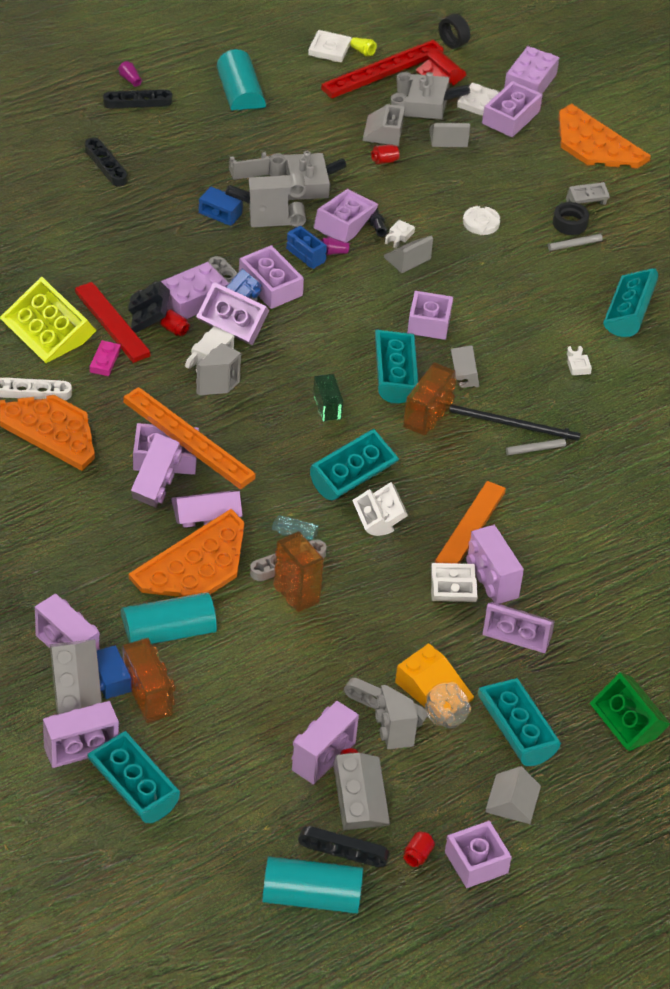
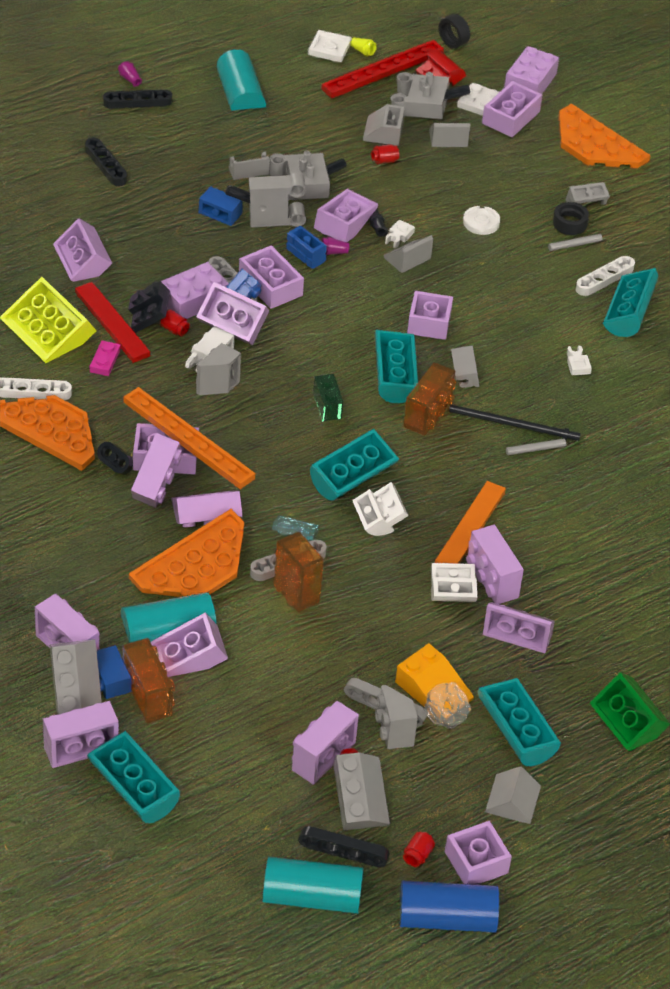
(82, 252): none -> lavender slope
(116, 459): none -> black plate
(191, 647): none -> lavender slope
(449, 906): none -> blue brick
(588, 285): none -> white beam

